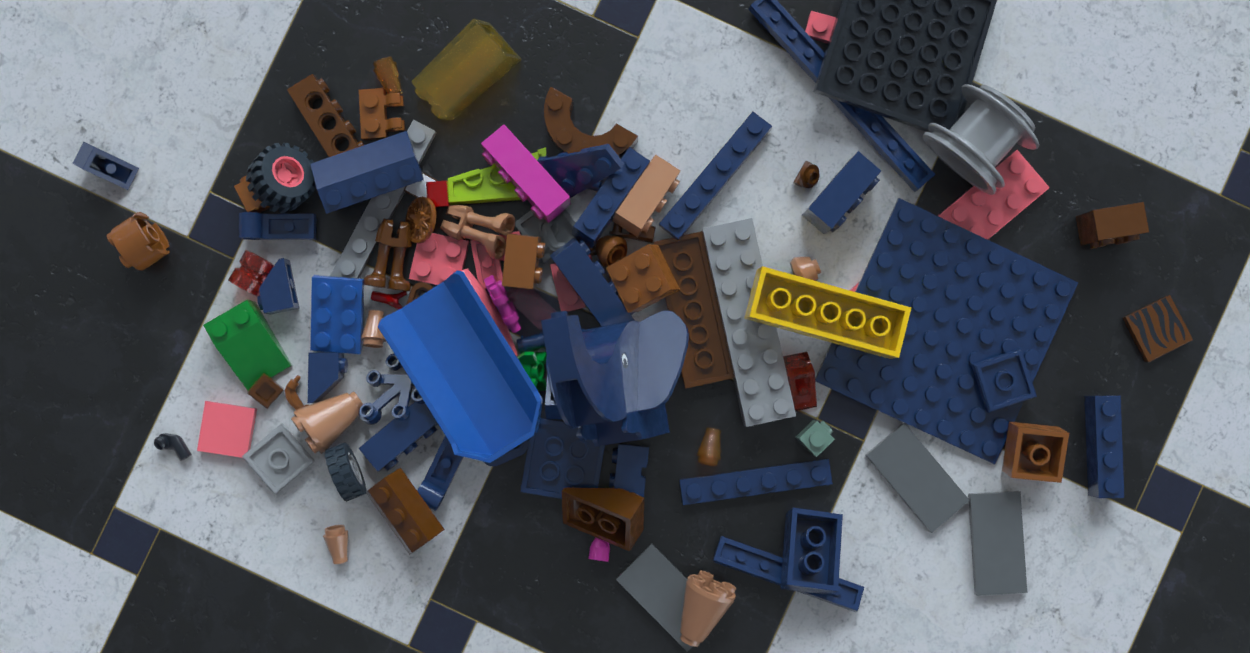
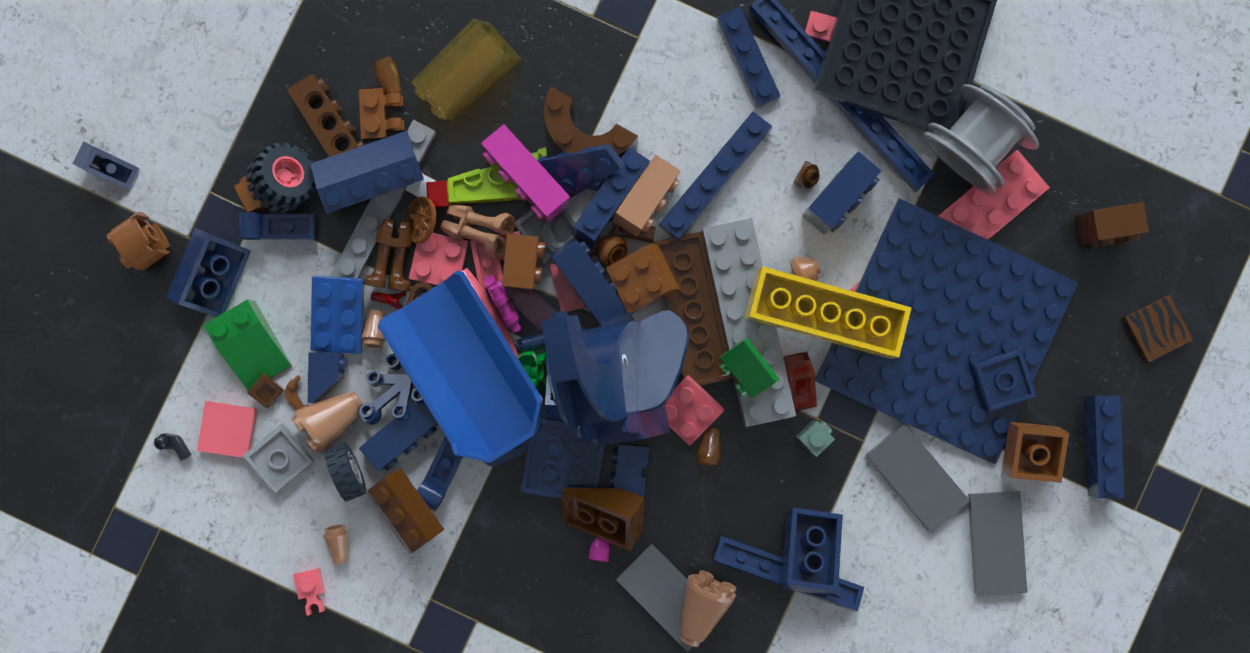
(208, 273): none -> dark blue slope
(251, 272): clear red wheel -> none
(278, 290): dark blue slope -> none
(309, 586): none -> coral plate
(691, 410): none -> coral plate
(748, 57): none -> dark blue plate
(748, 369): none -> green slope
(755, 481): dark blue plate -> none

